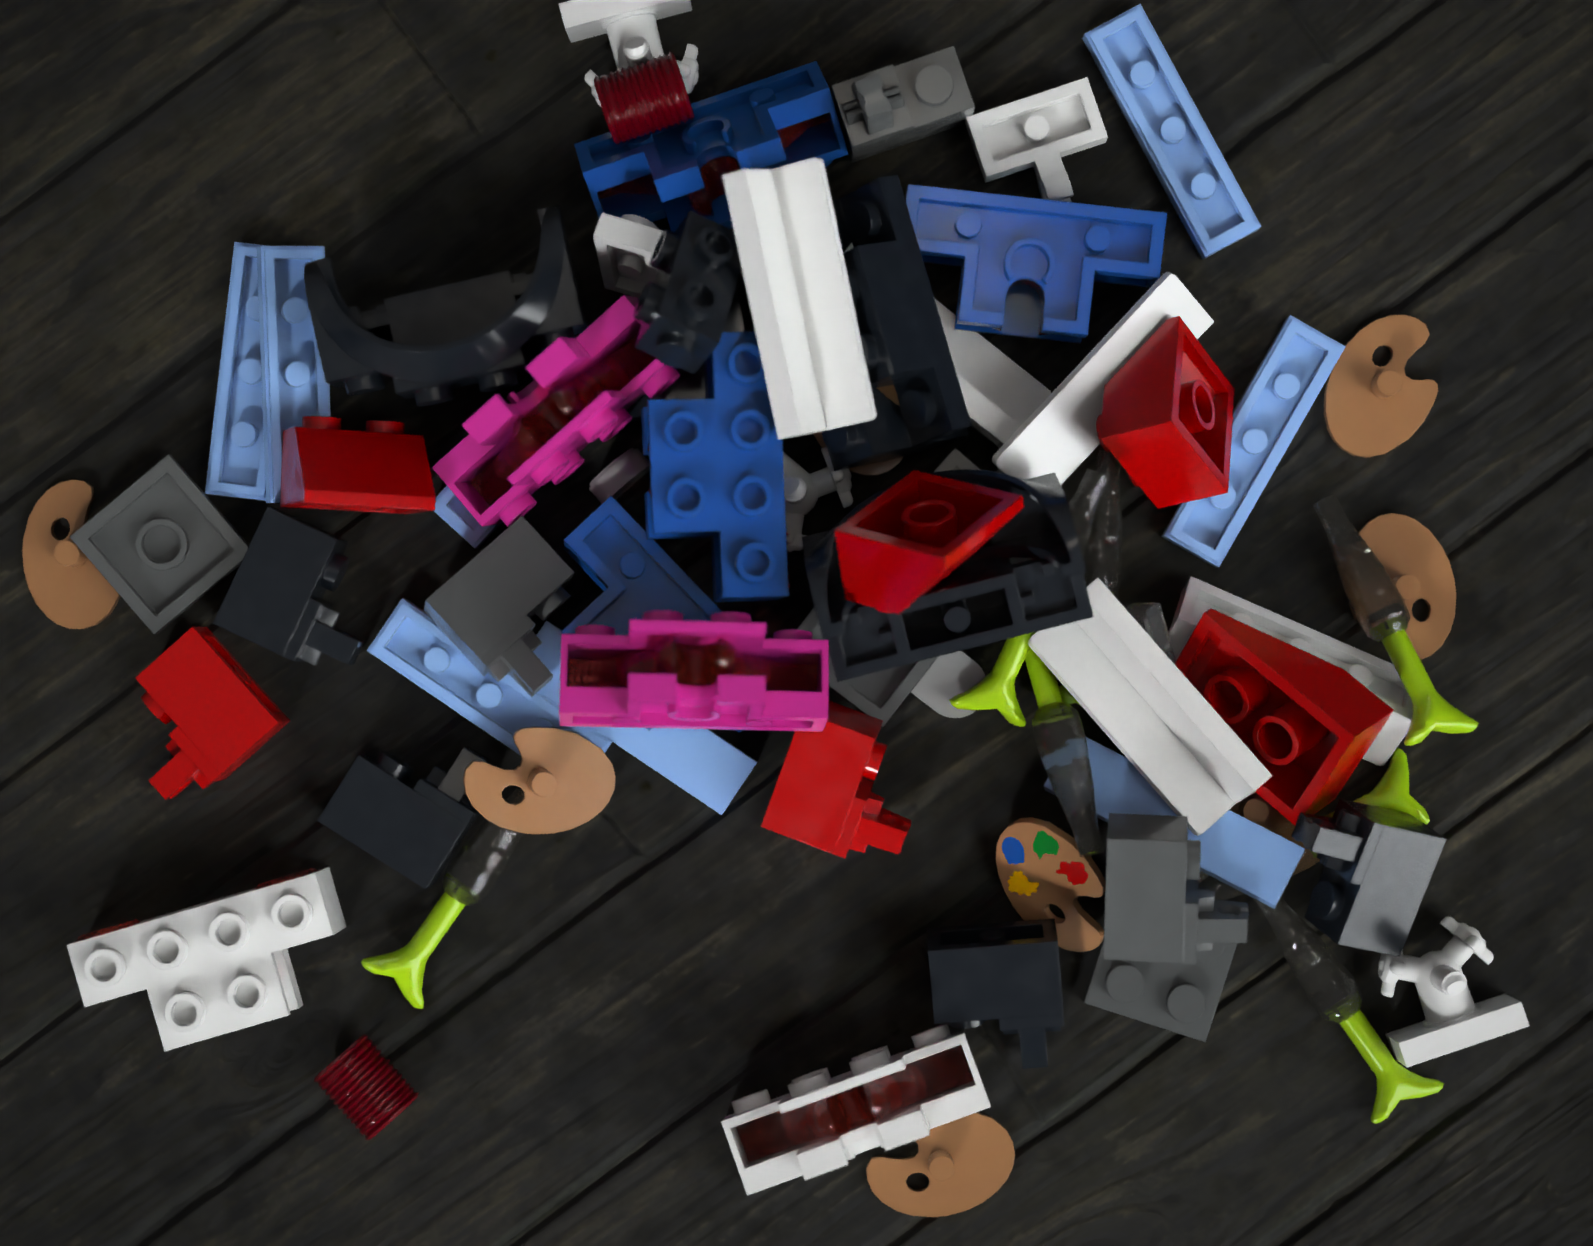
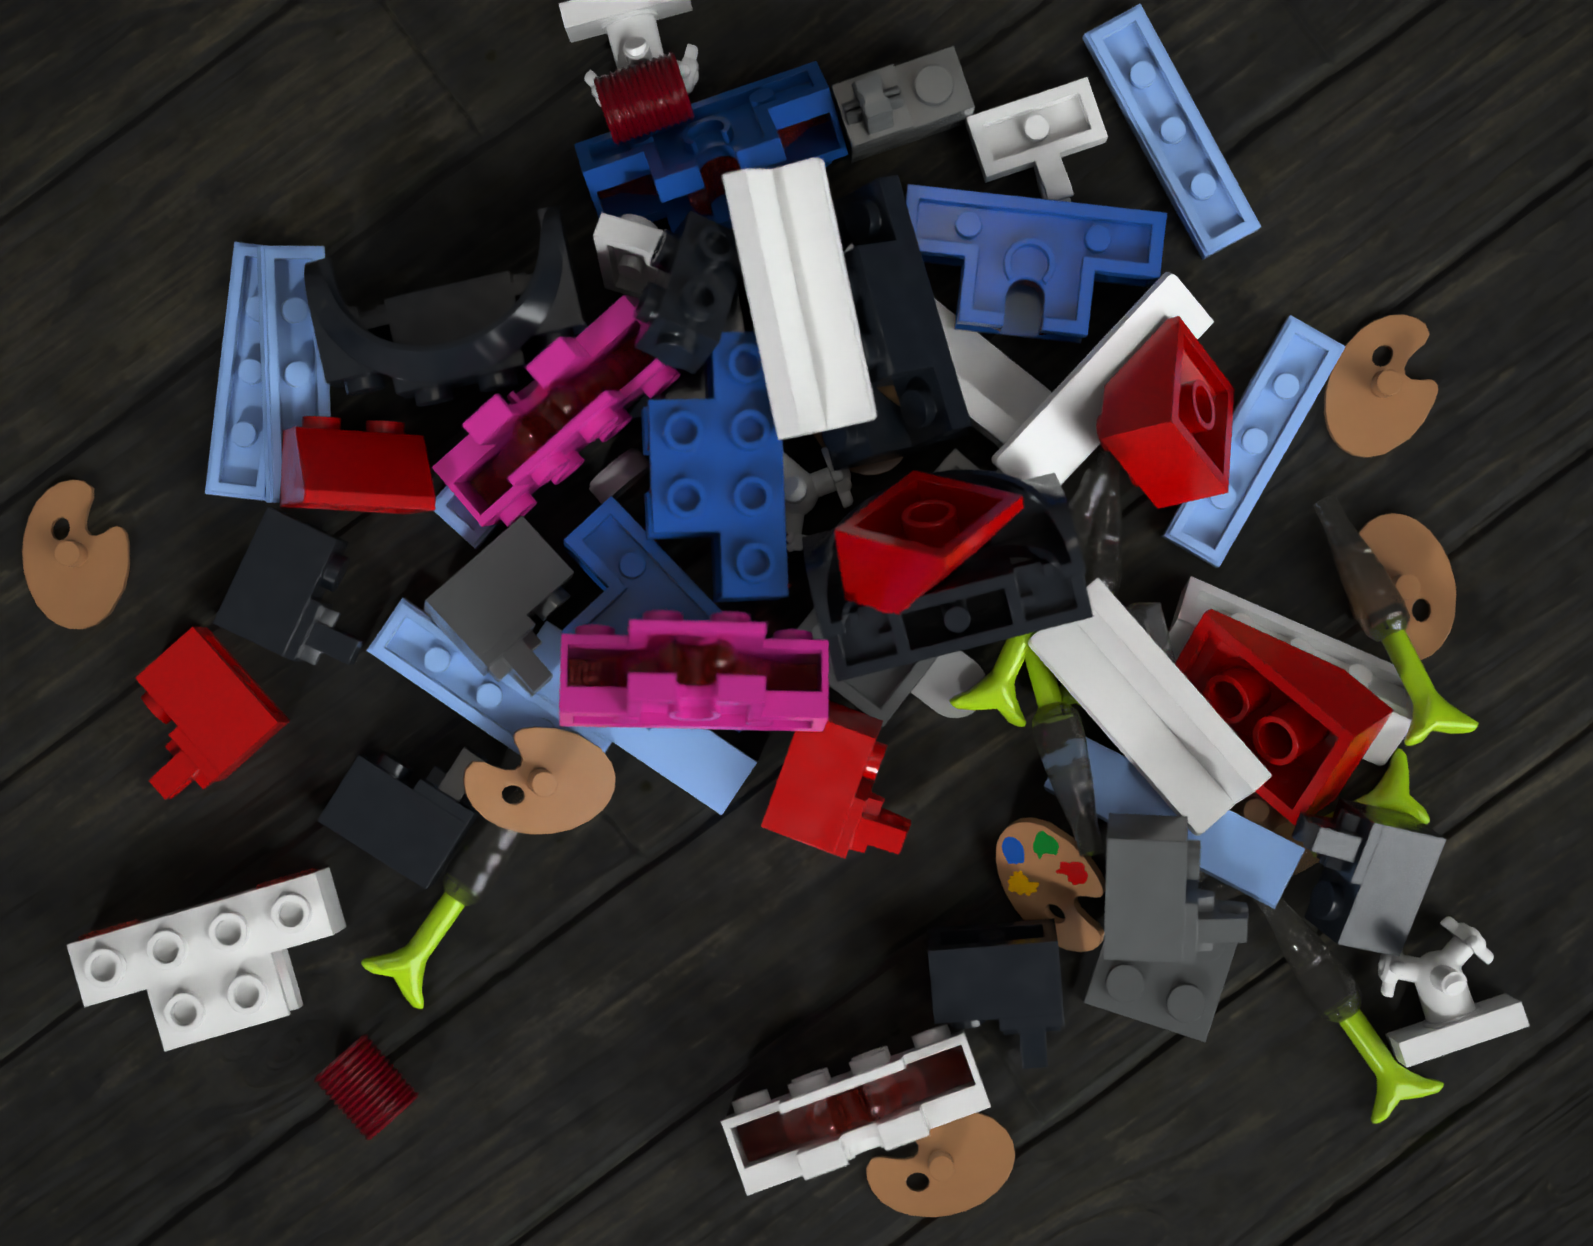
(162, 544): dark grey plate -> none

